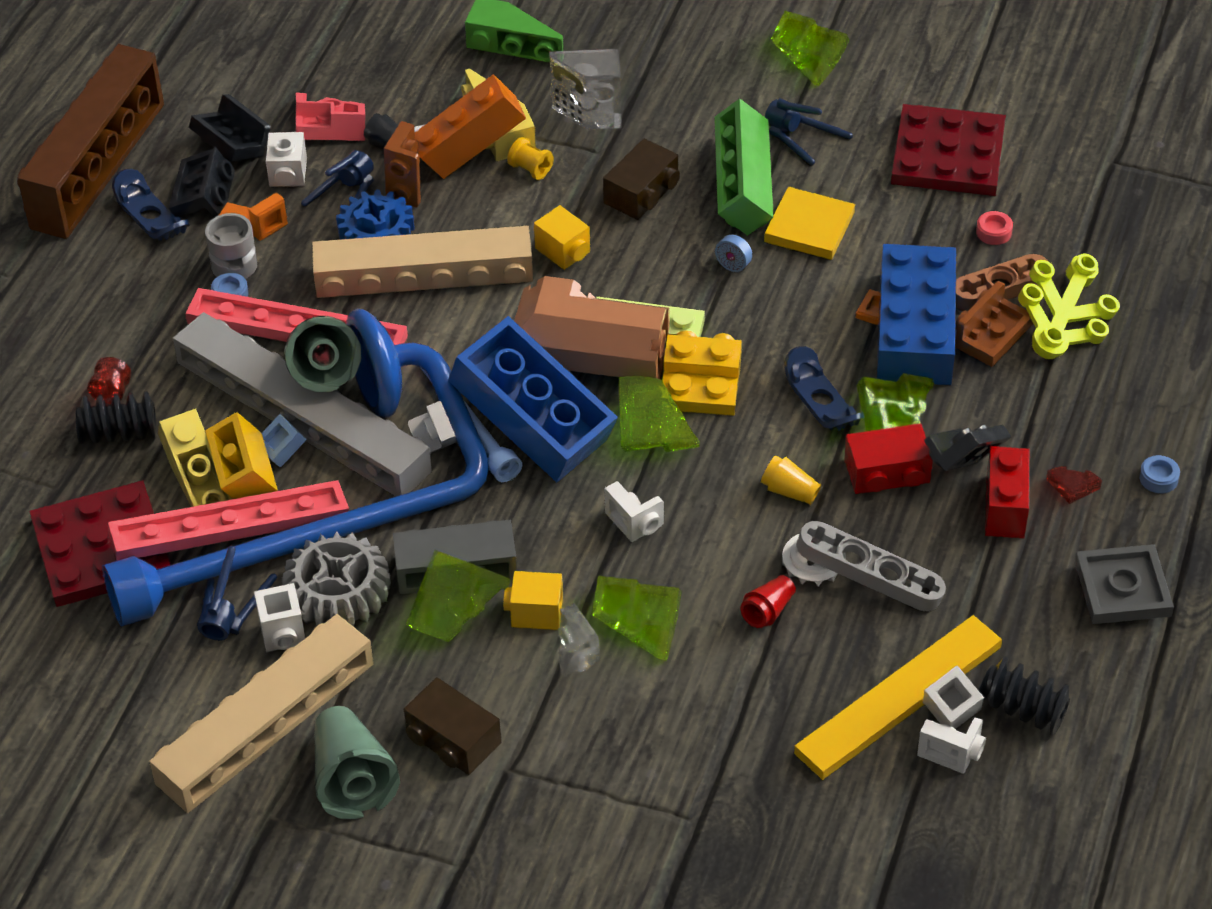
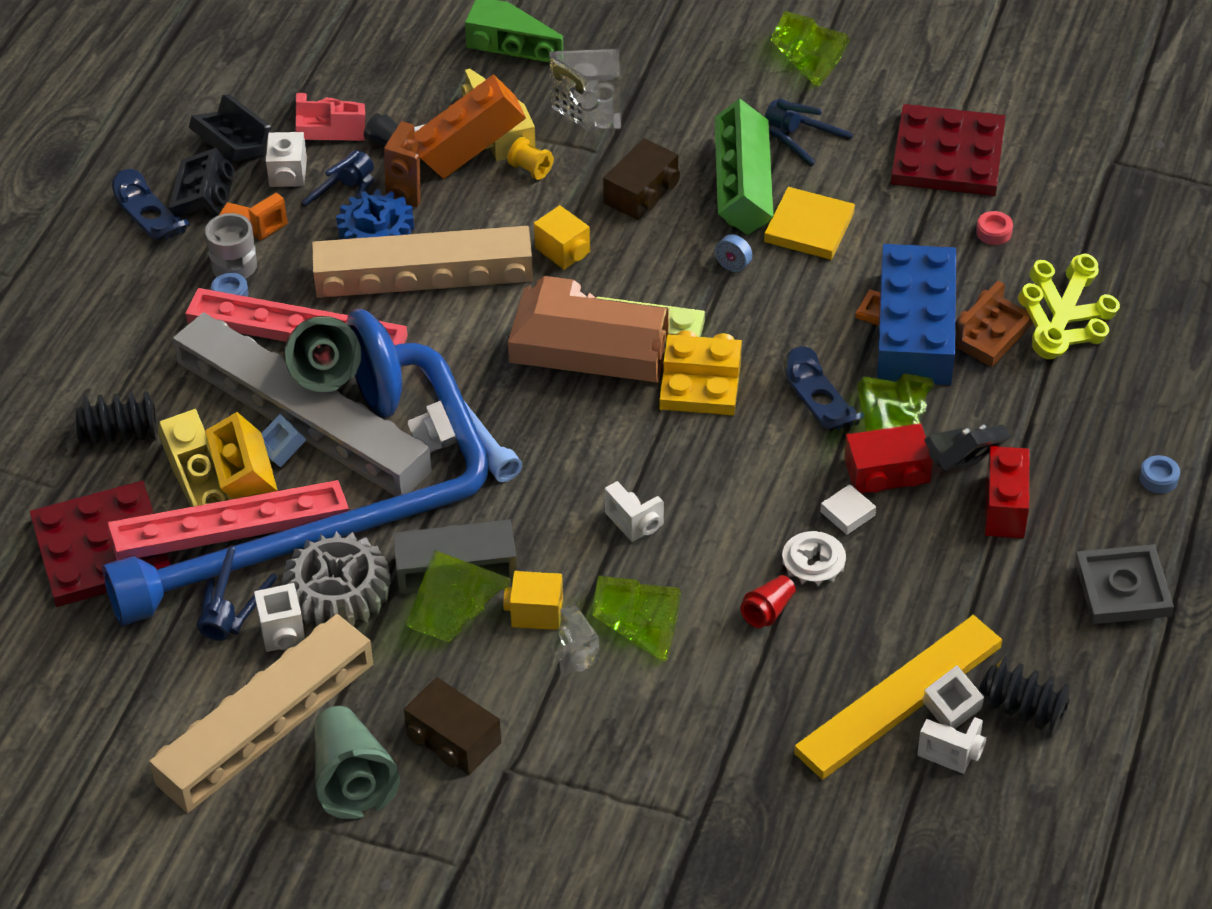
(91, 141): reddish brown brick -> none
(109, 378): clear red wheel -> none
(532, 398): blue brick -> none
(651, 417): clear neon green slope -> none
(790, 481): yellow cone -> none
(848, 509): none -> white tile
(873, 560): light grey beam -> none
(1014, 271): nougat beam -> none
(1072, 483): clear red tile -> none

